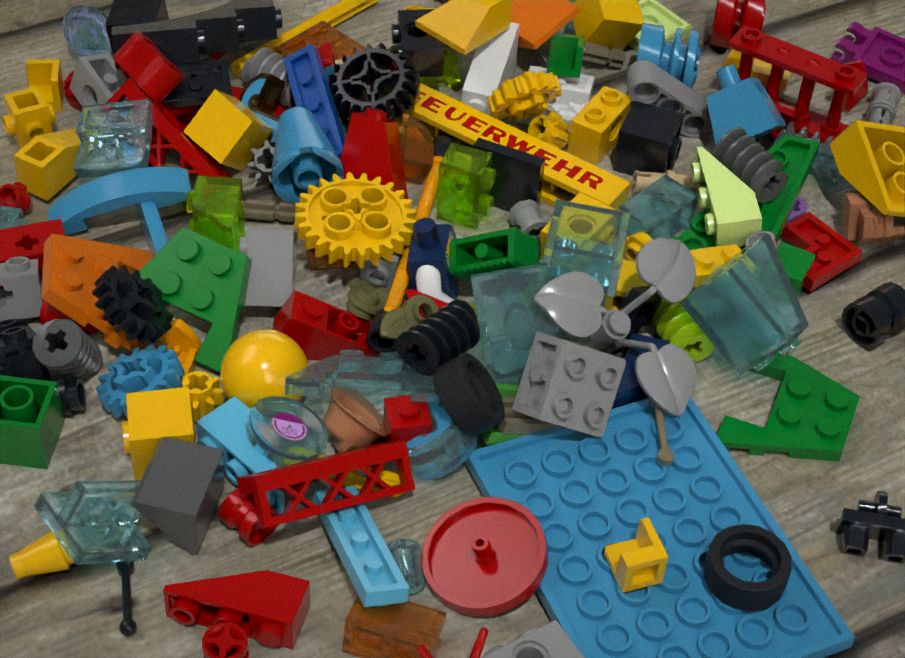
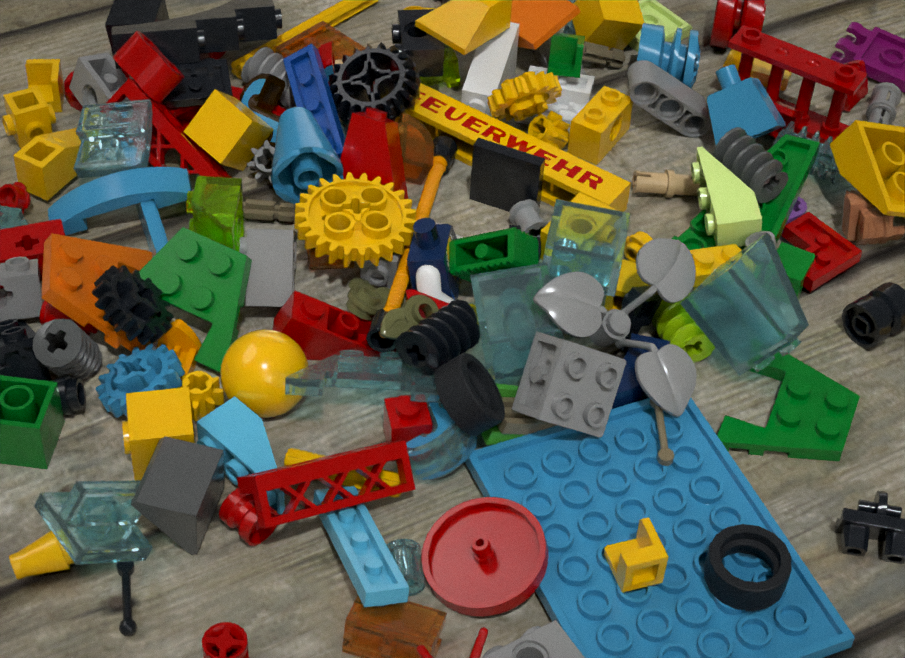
(86, 31): clear light blue dish -> none
(263, 603): red slope -> none
(286, 430): clear light blue tile -> none
(352, 420): nougat piece -> none
(465, 186): clear neon green brick -> none
(648, 139): black head -> none
(661, 209): clear light blue brick -> none

